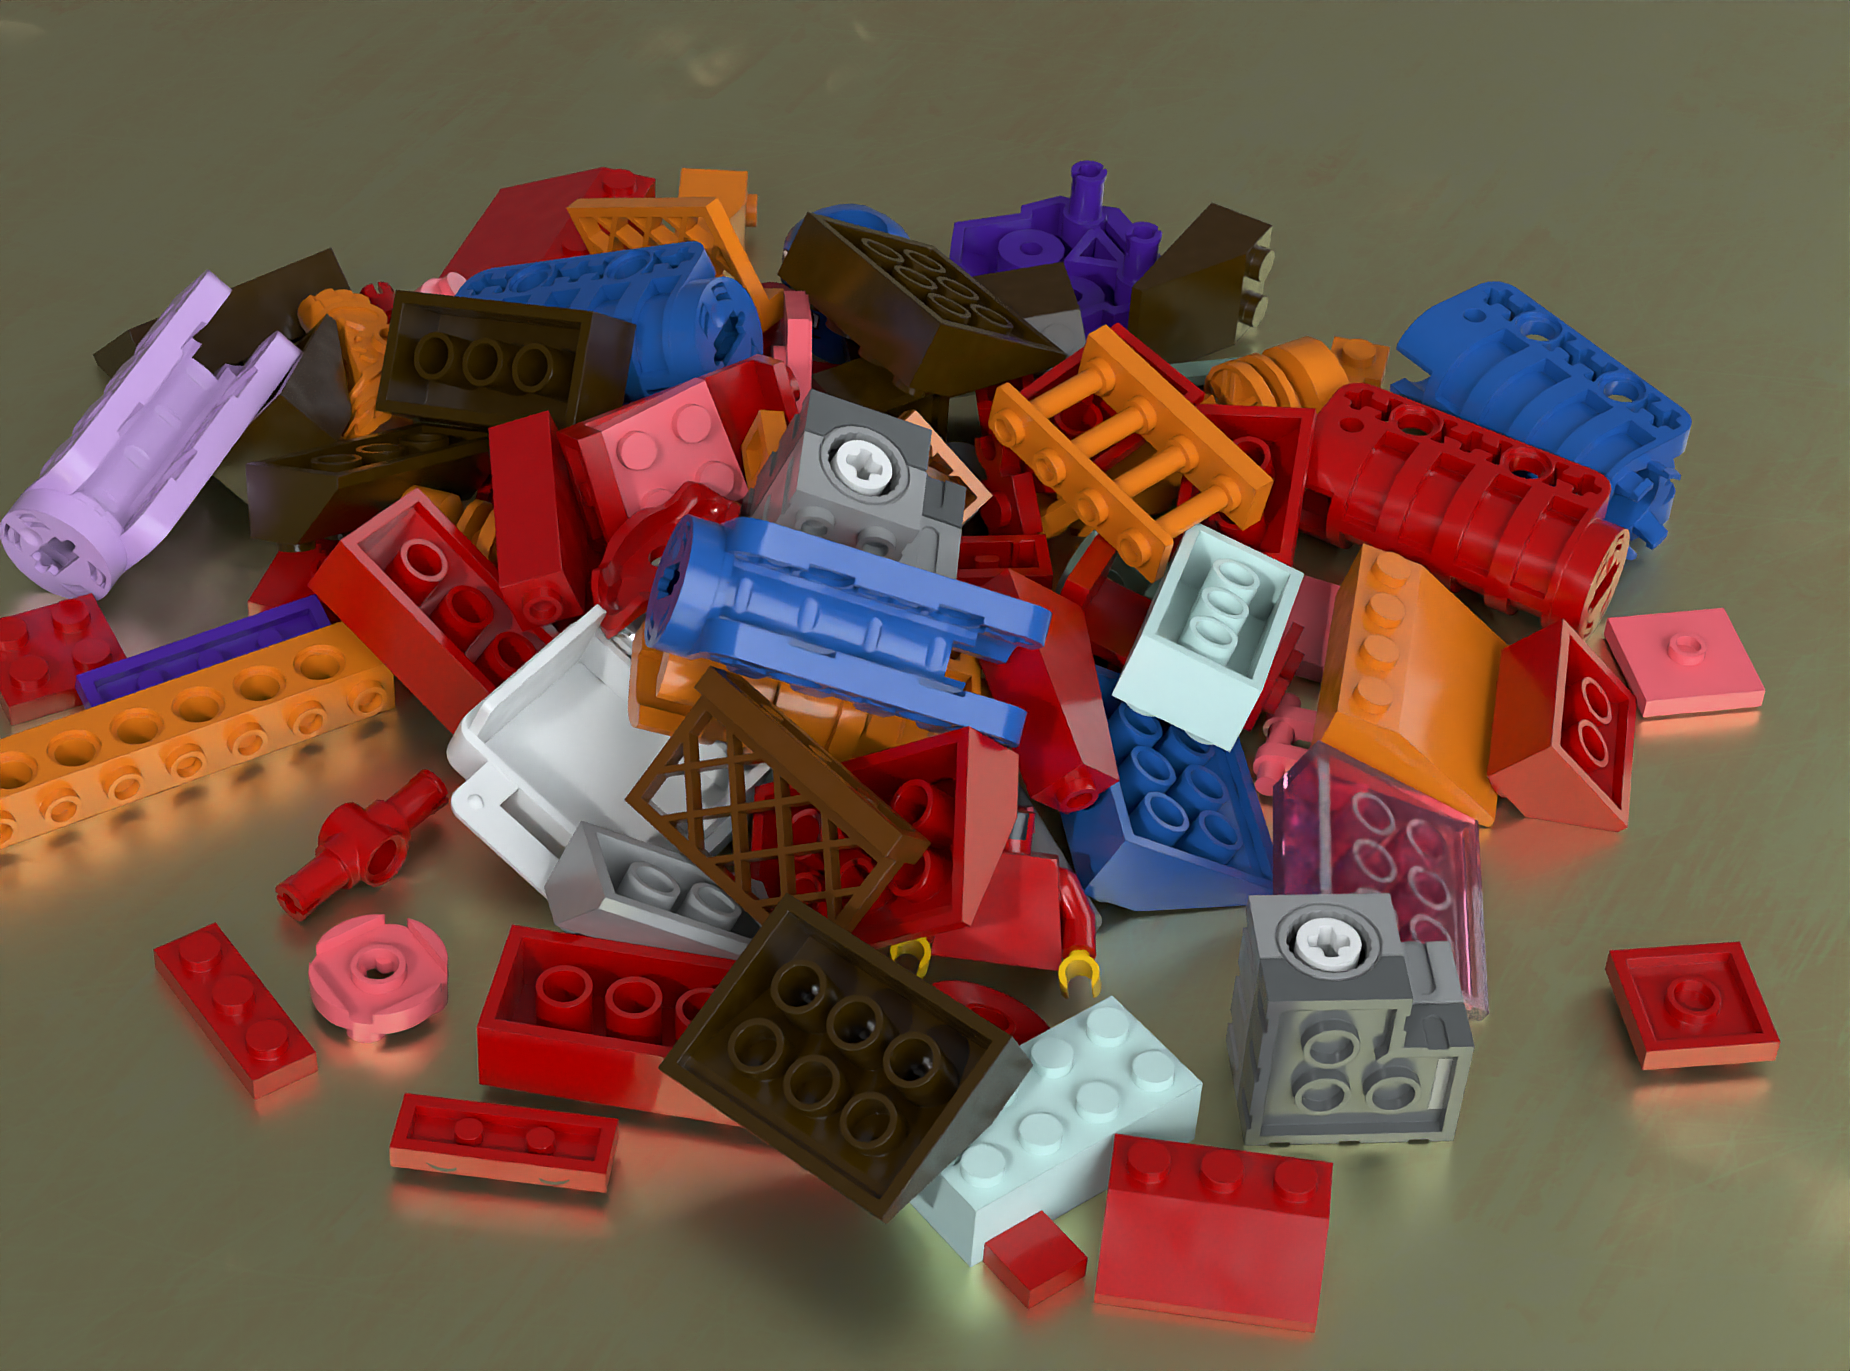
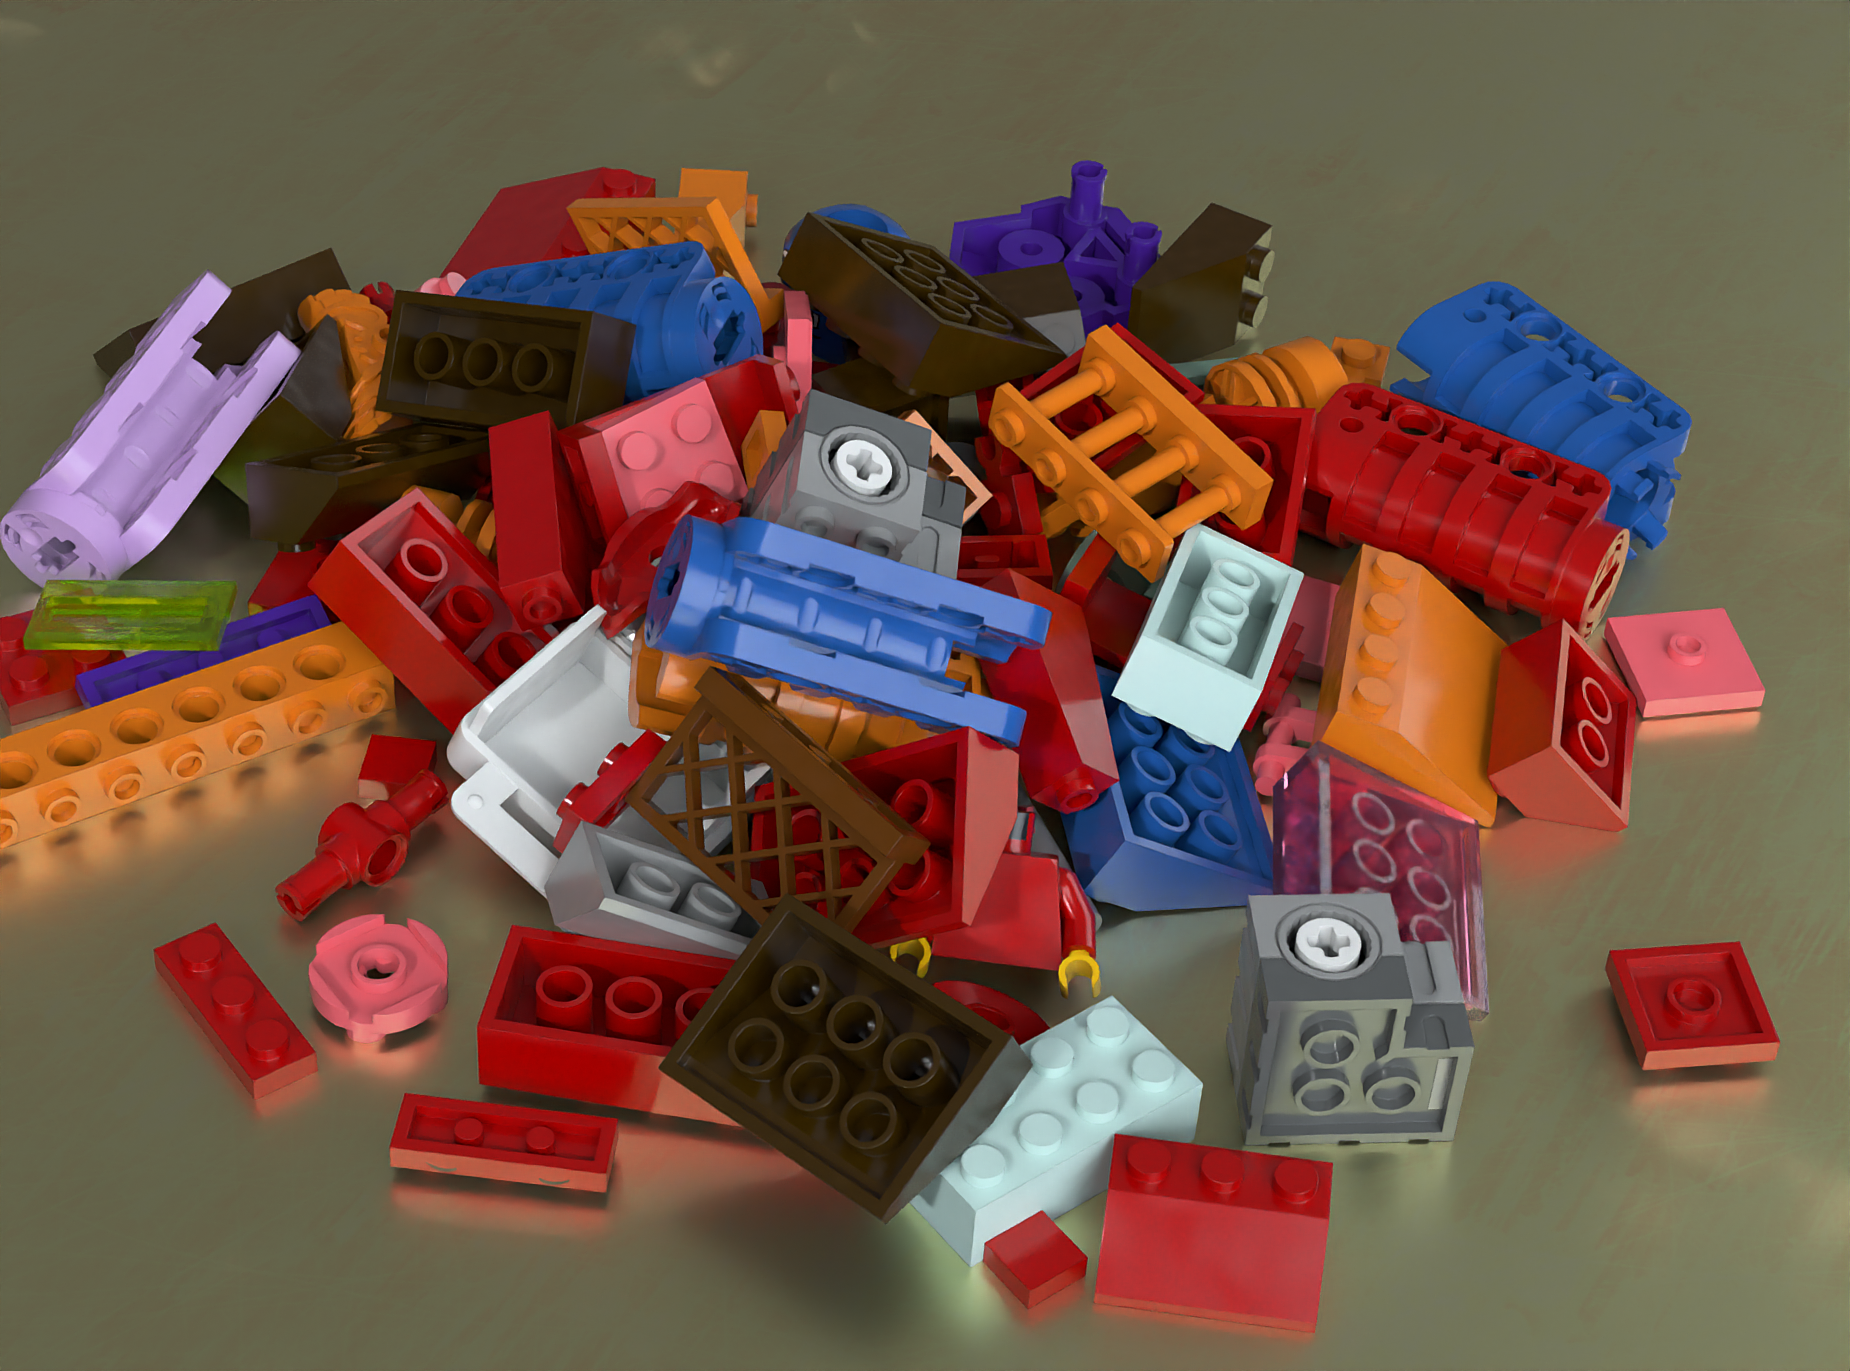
(131, 615): none -> clear neon green piece
(392, 763): none -> red tile
(604, 798): none -> red plate

